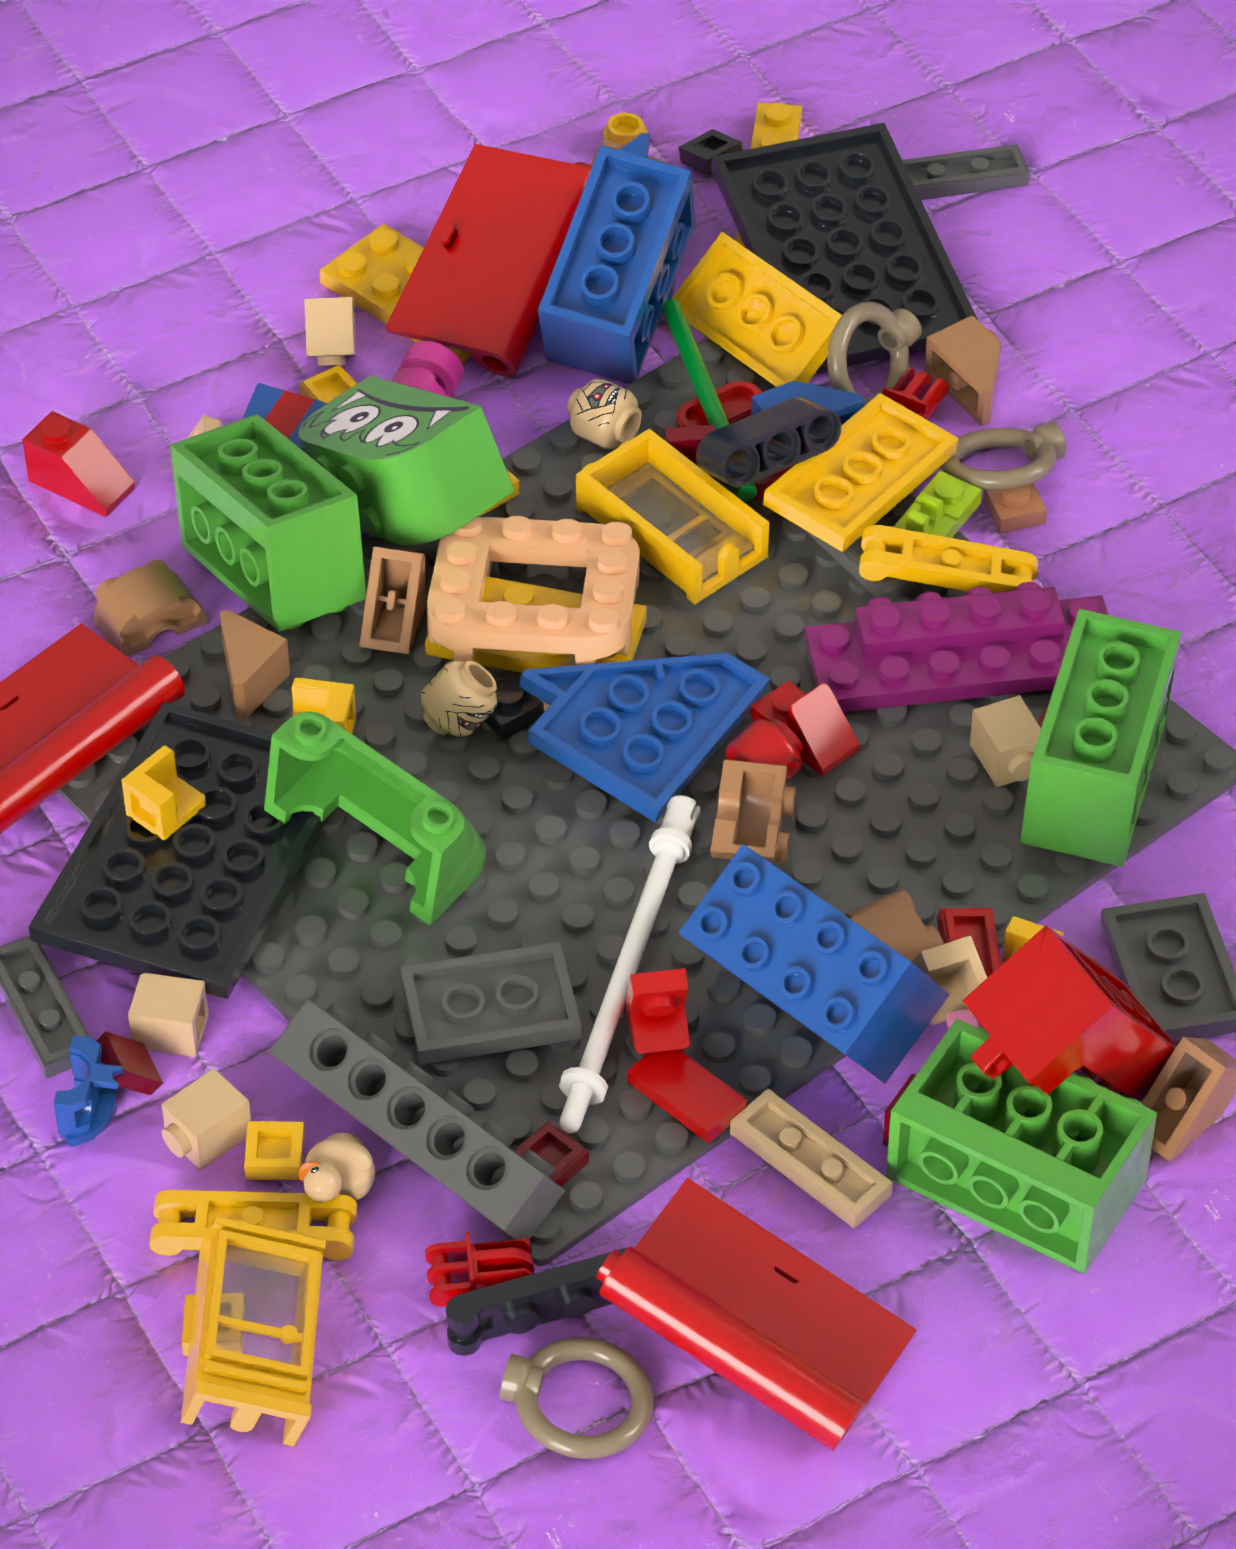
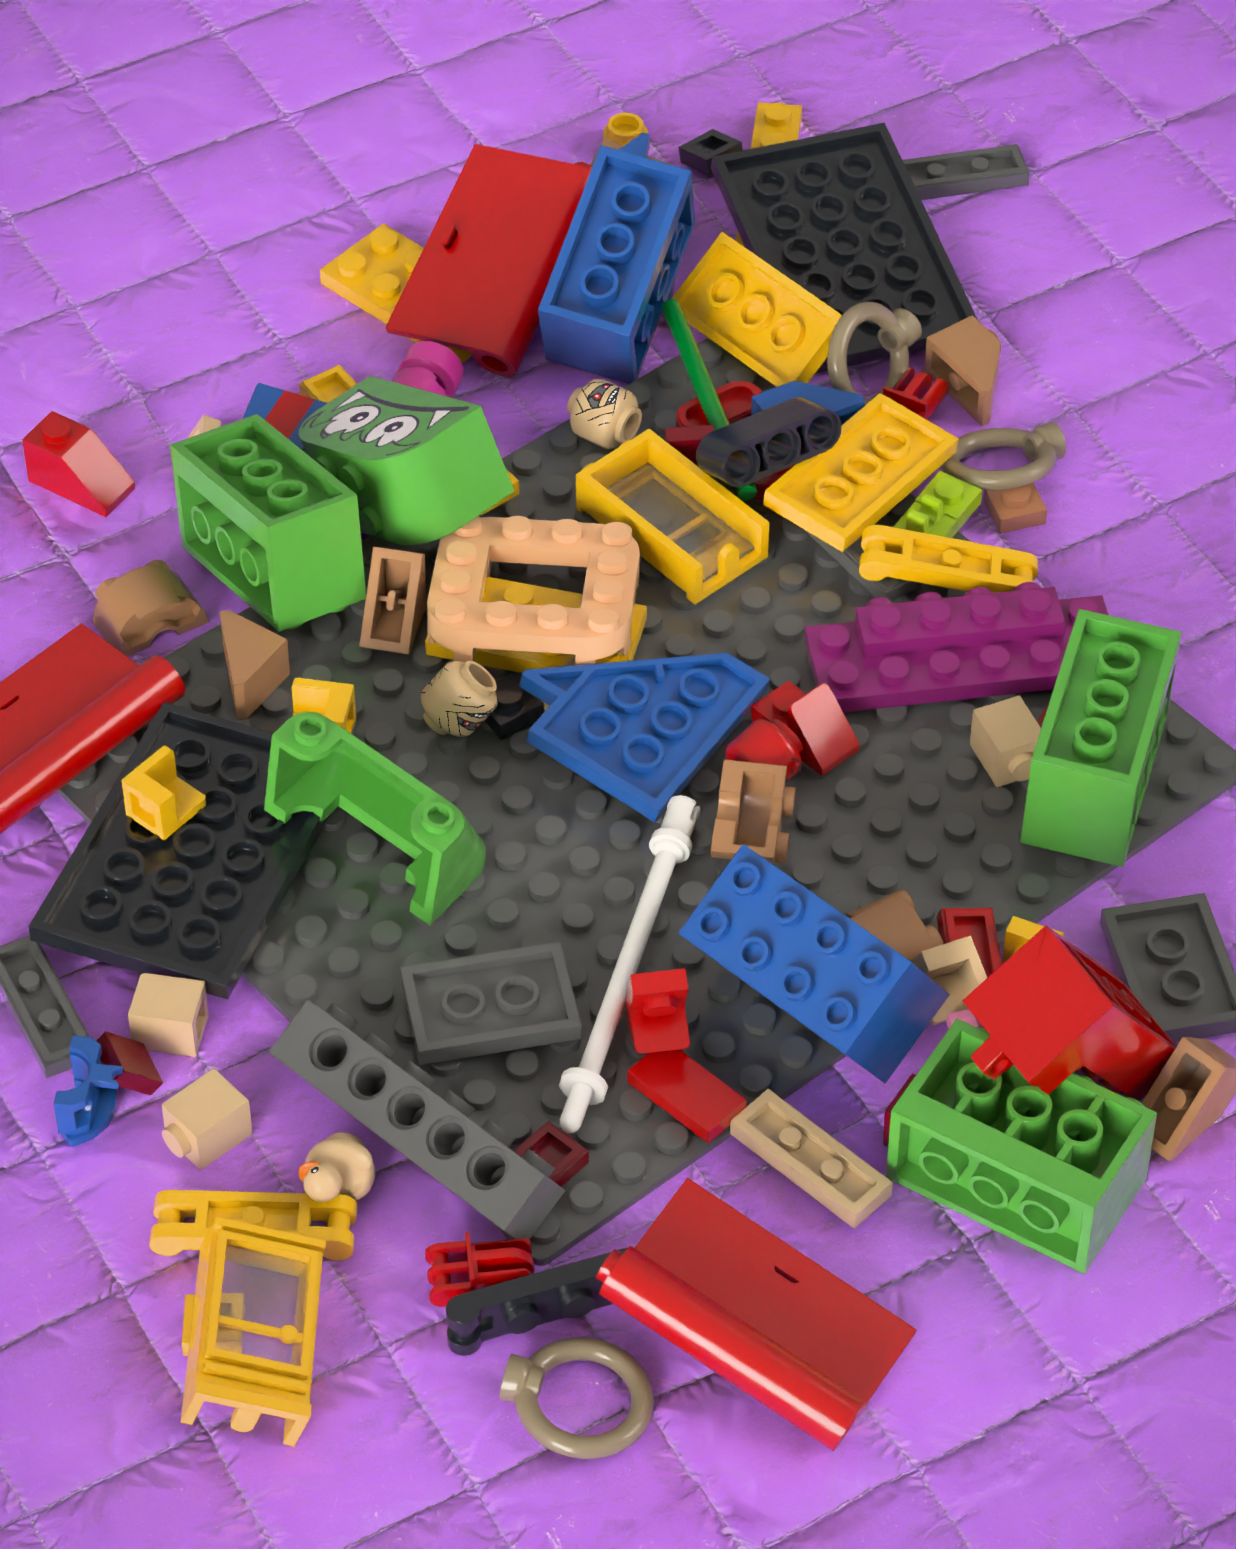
(274, 1150): yellow plate -> none
(330, 329): tan slope -> none

